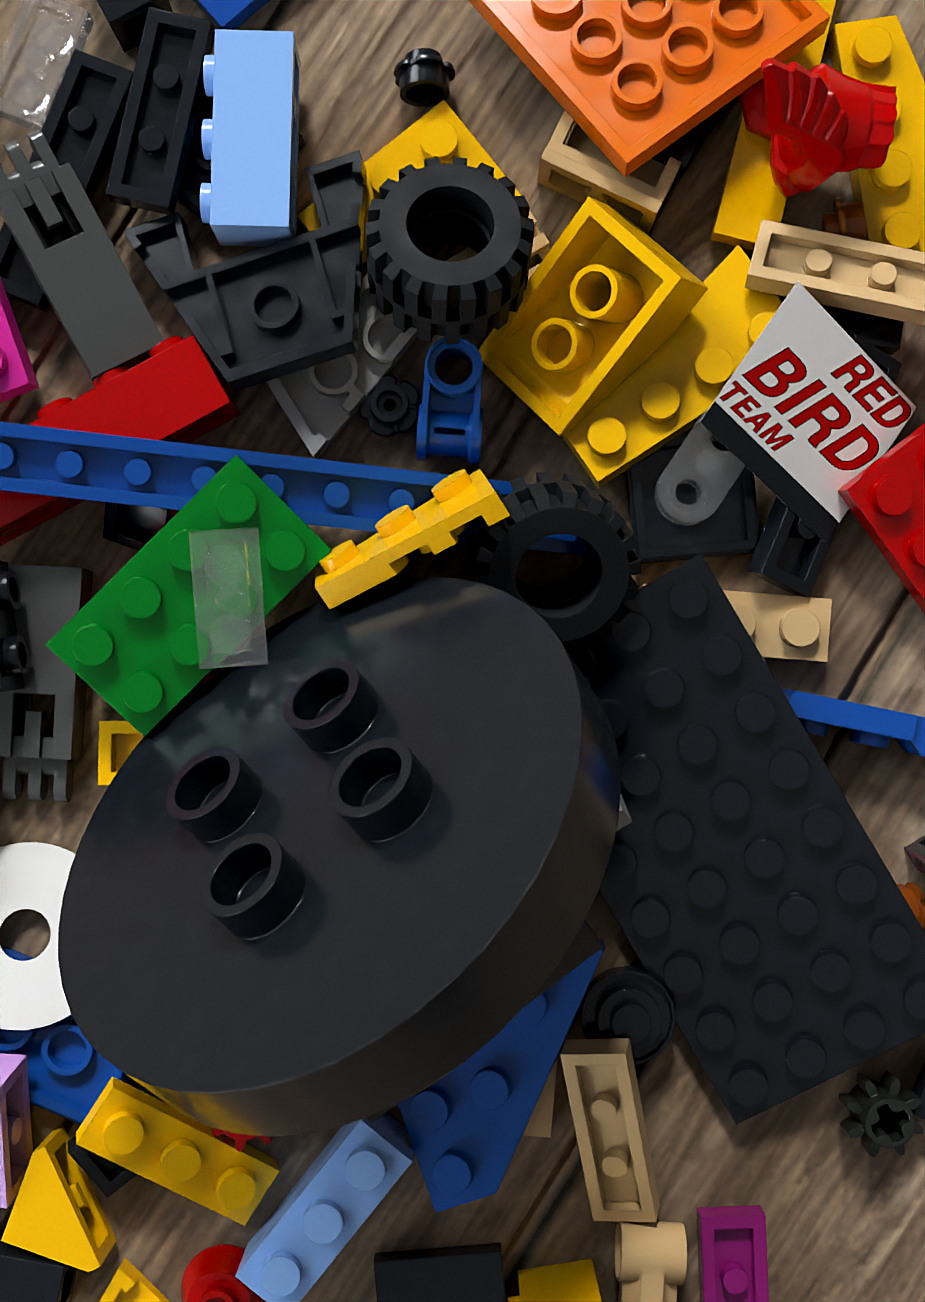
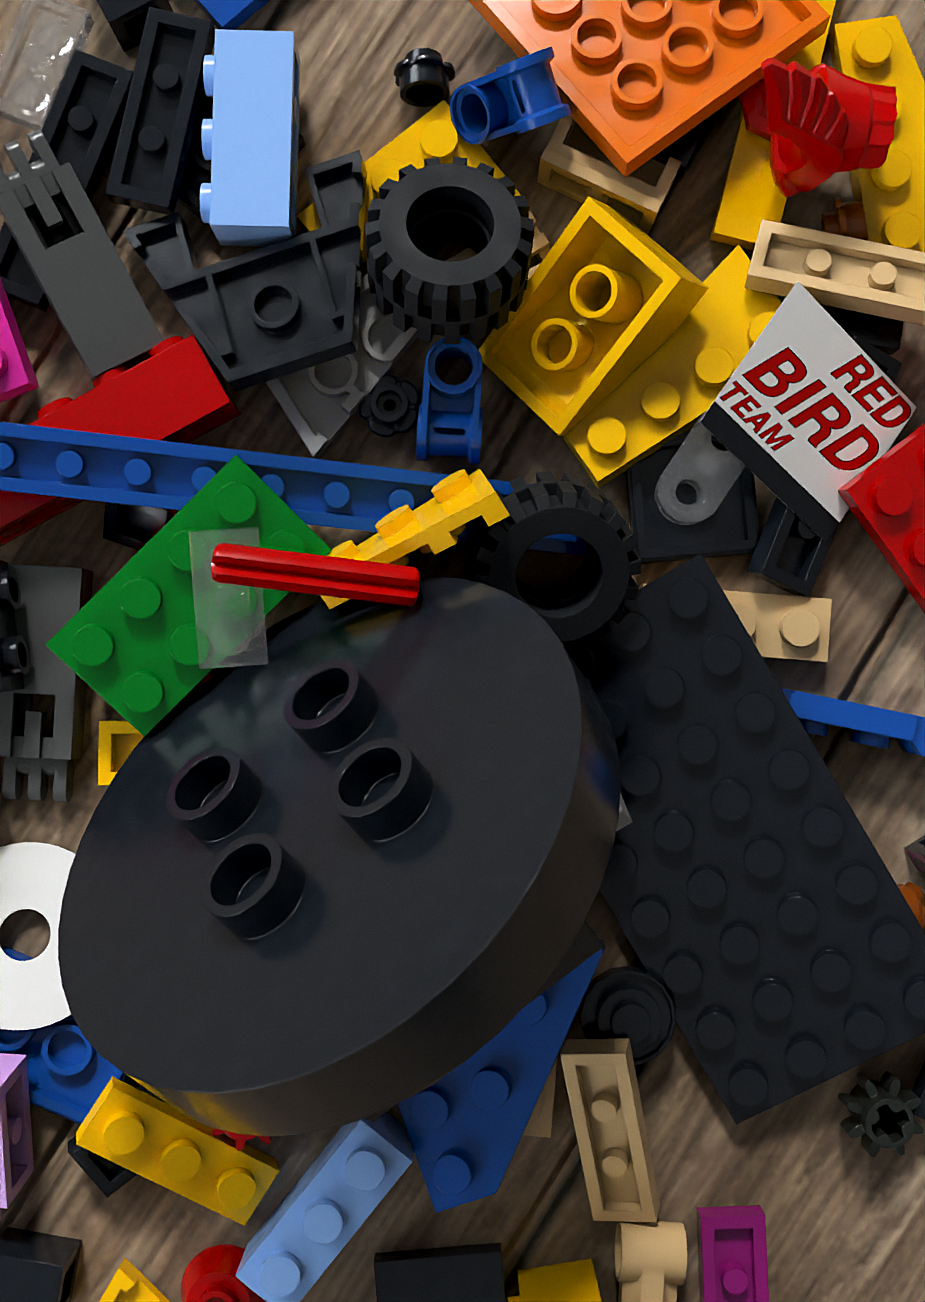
(59, 1210): yellow slope -> none
(315, 574): none -> red axle
(508, 100): none -> blue piece

